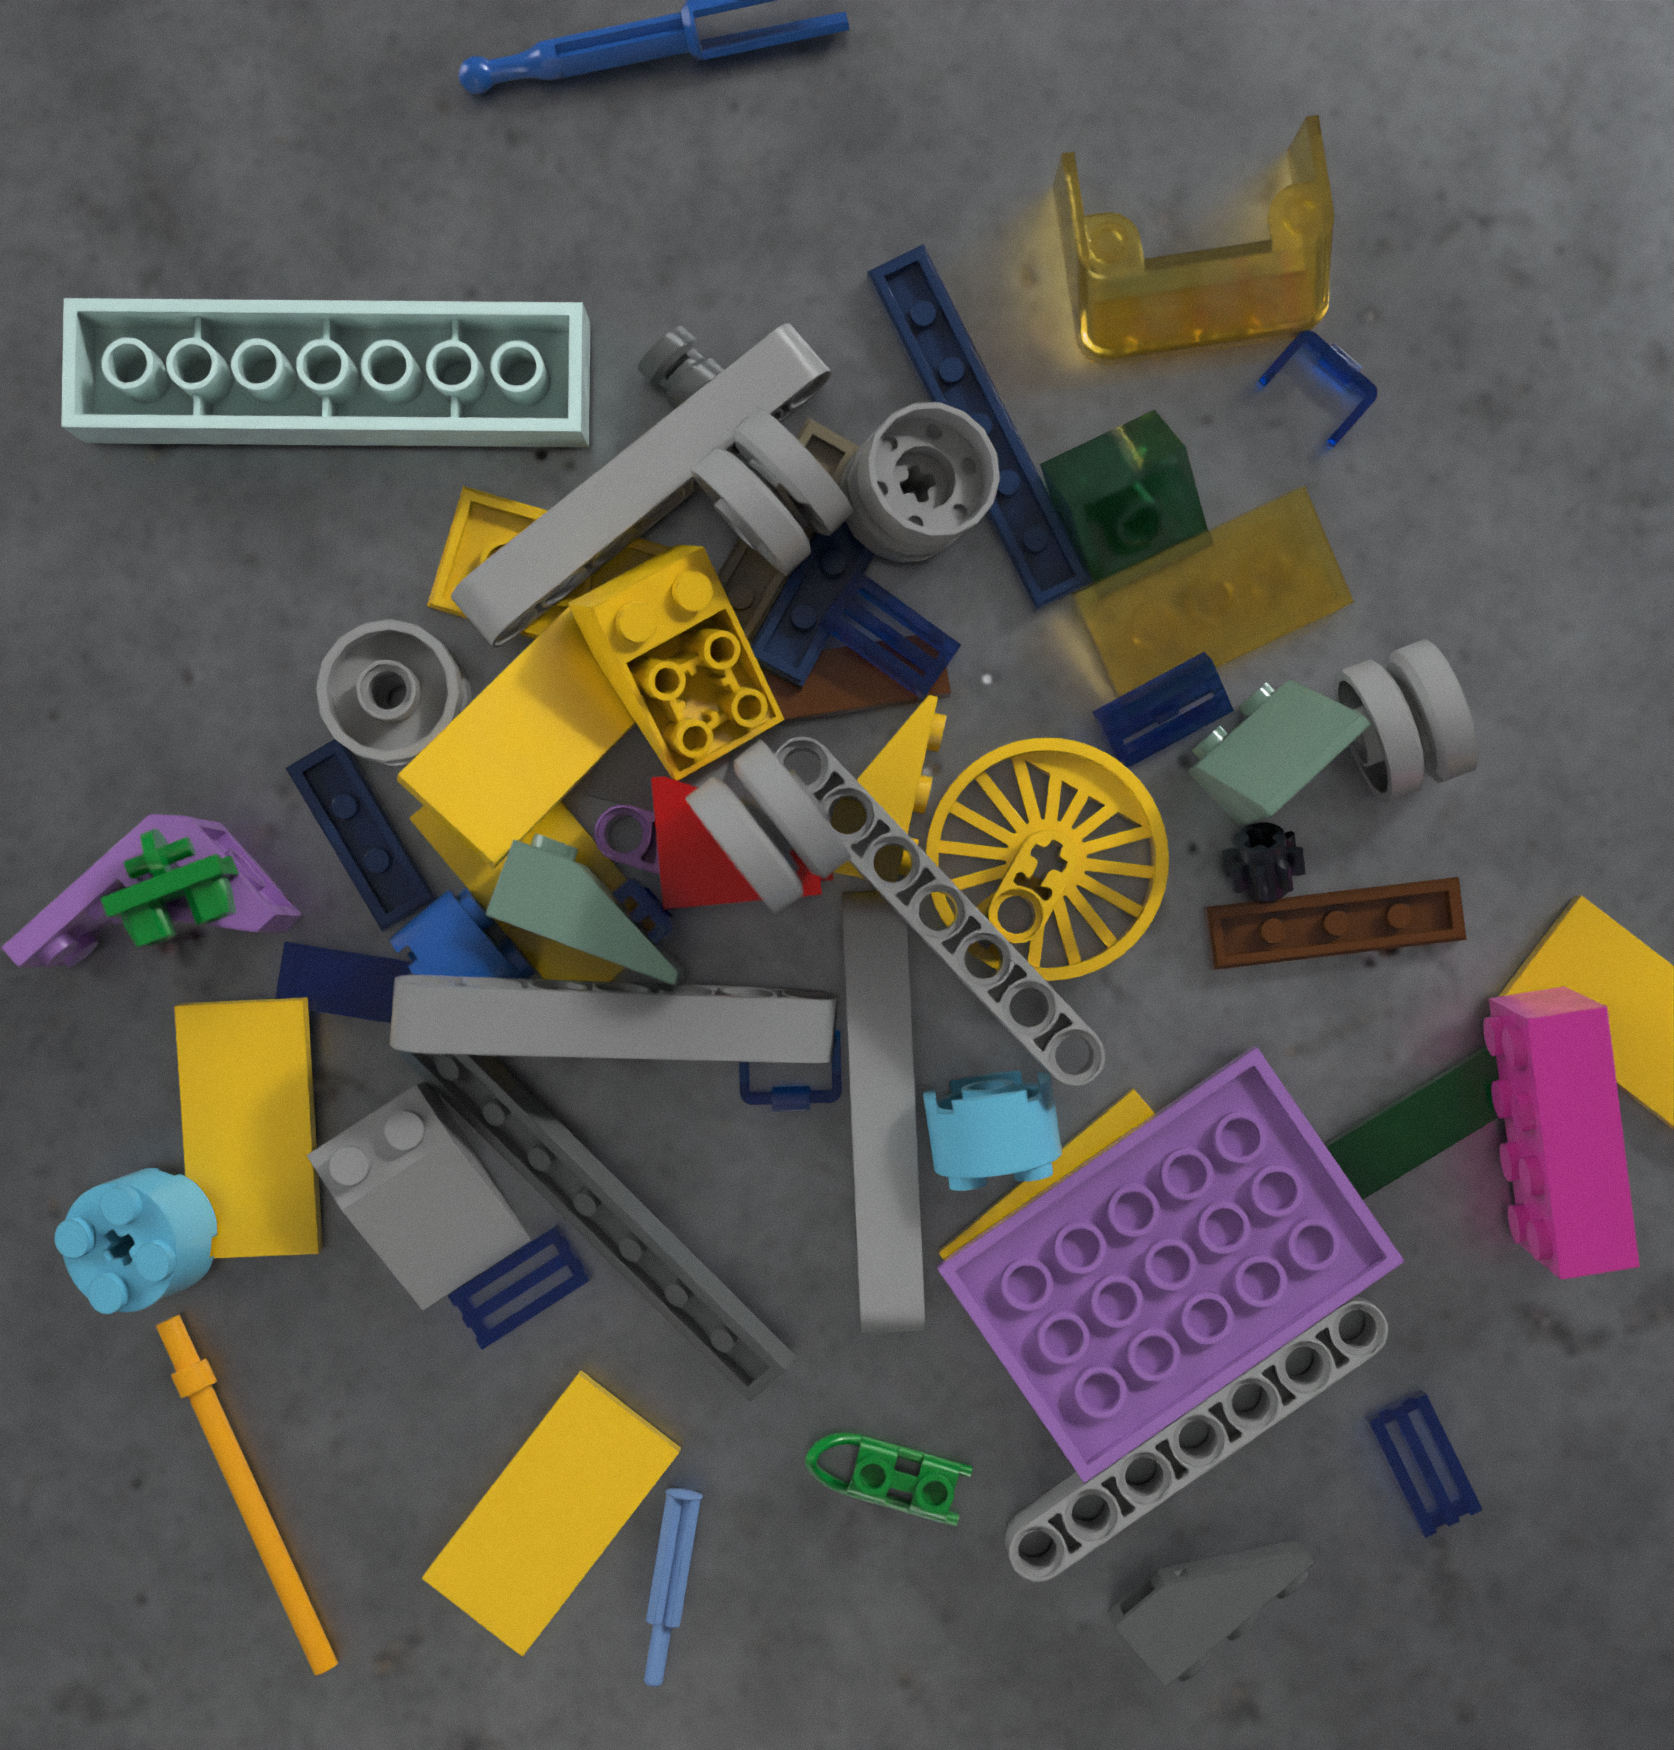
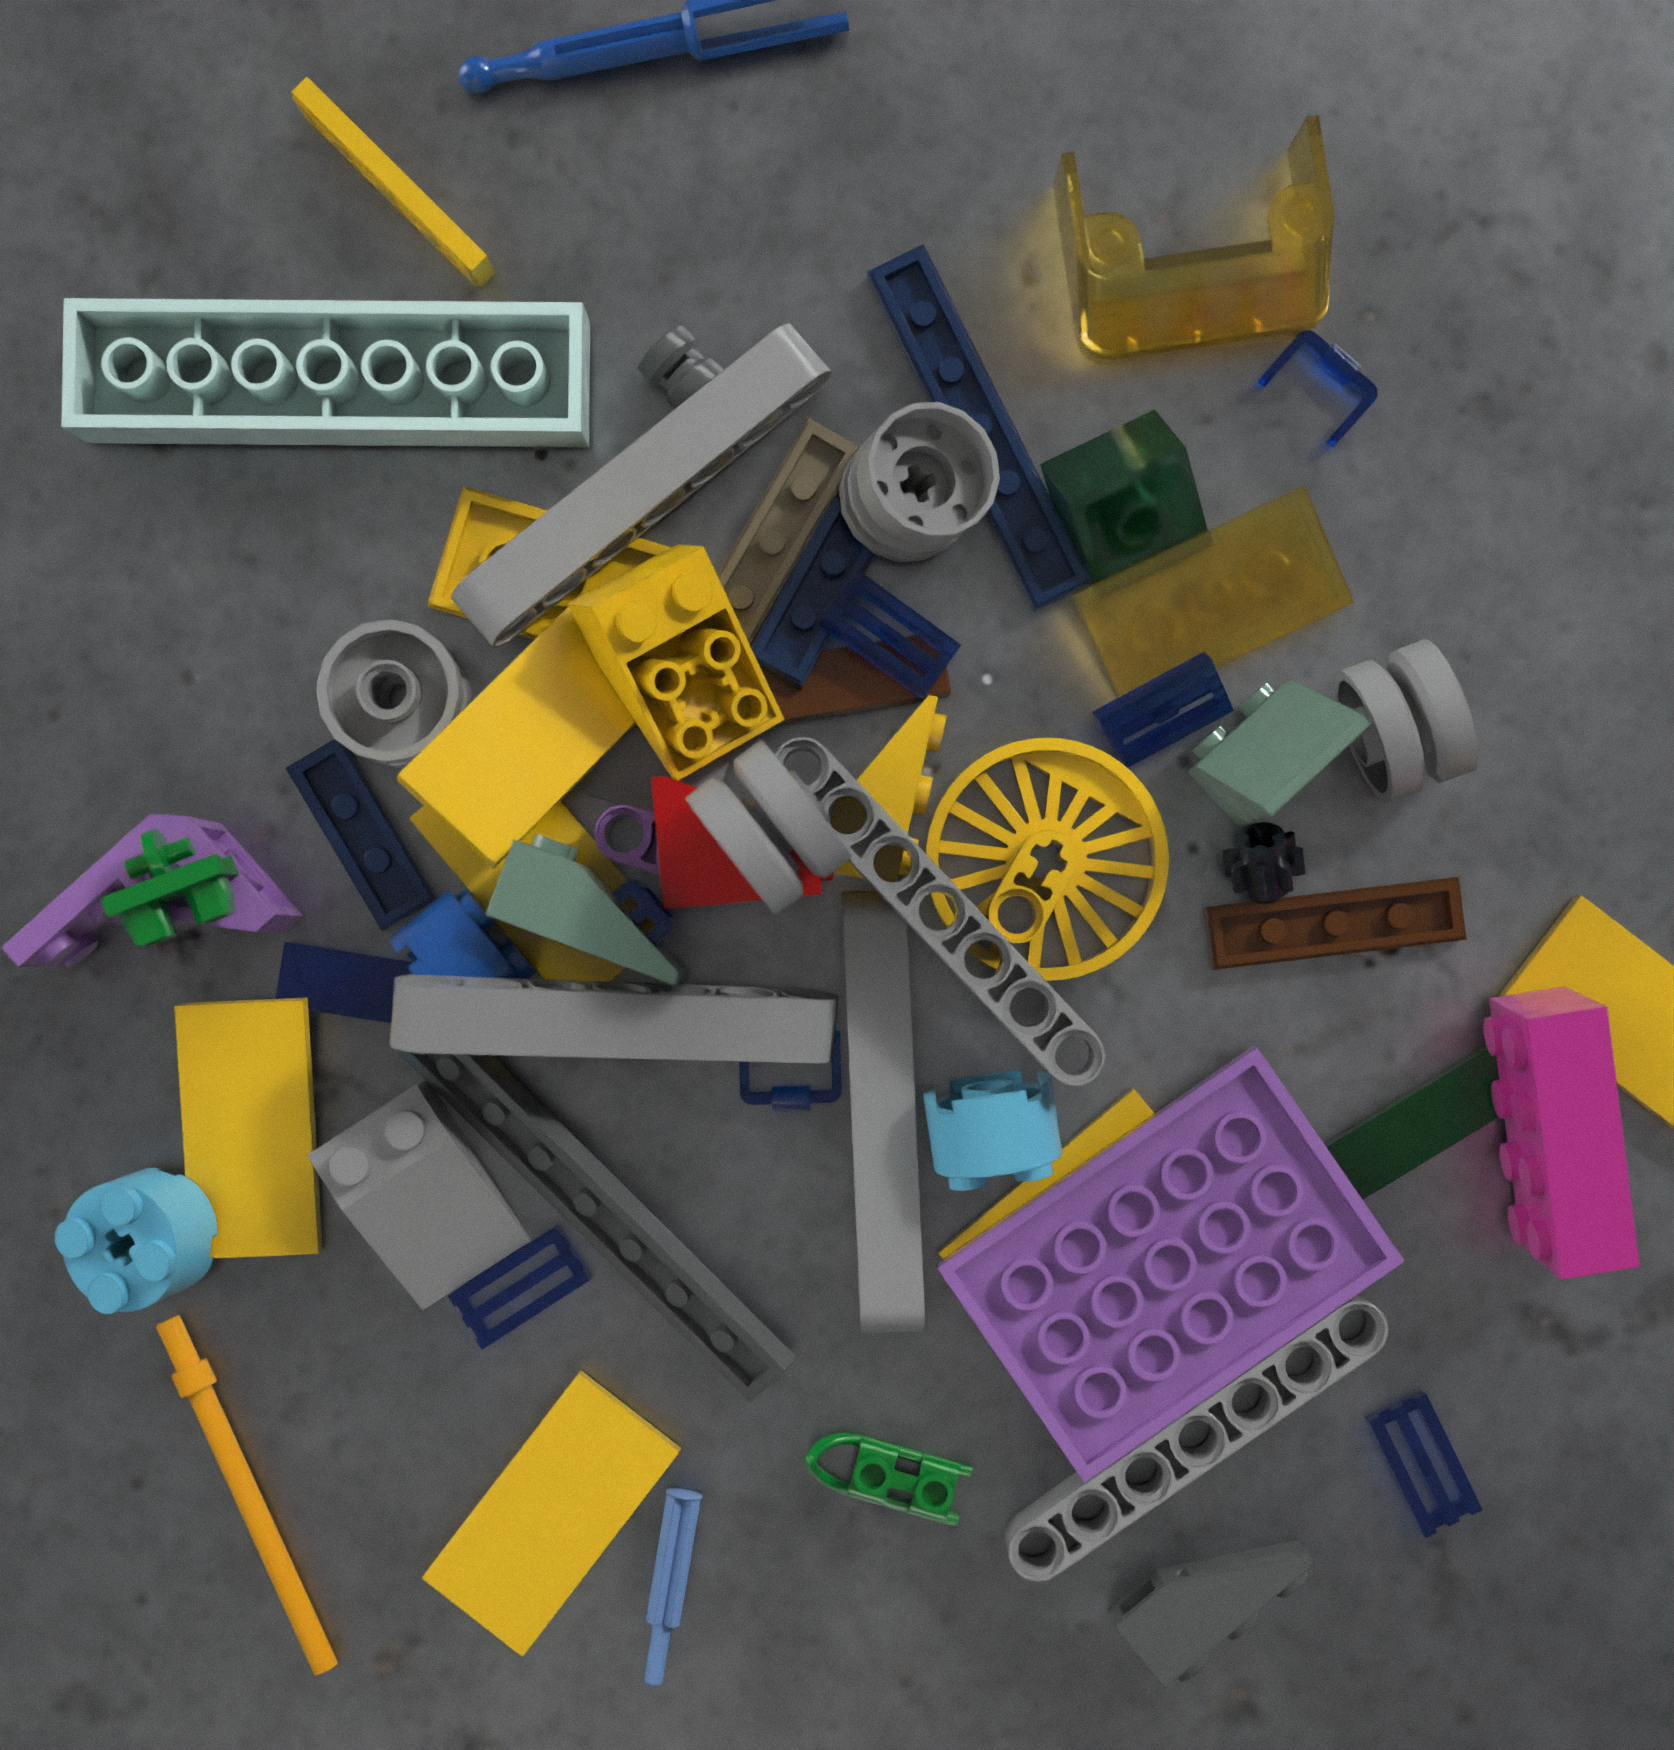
(393, 183): none -> yellow tile
(772, 492): light grey wheel -> none

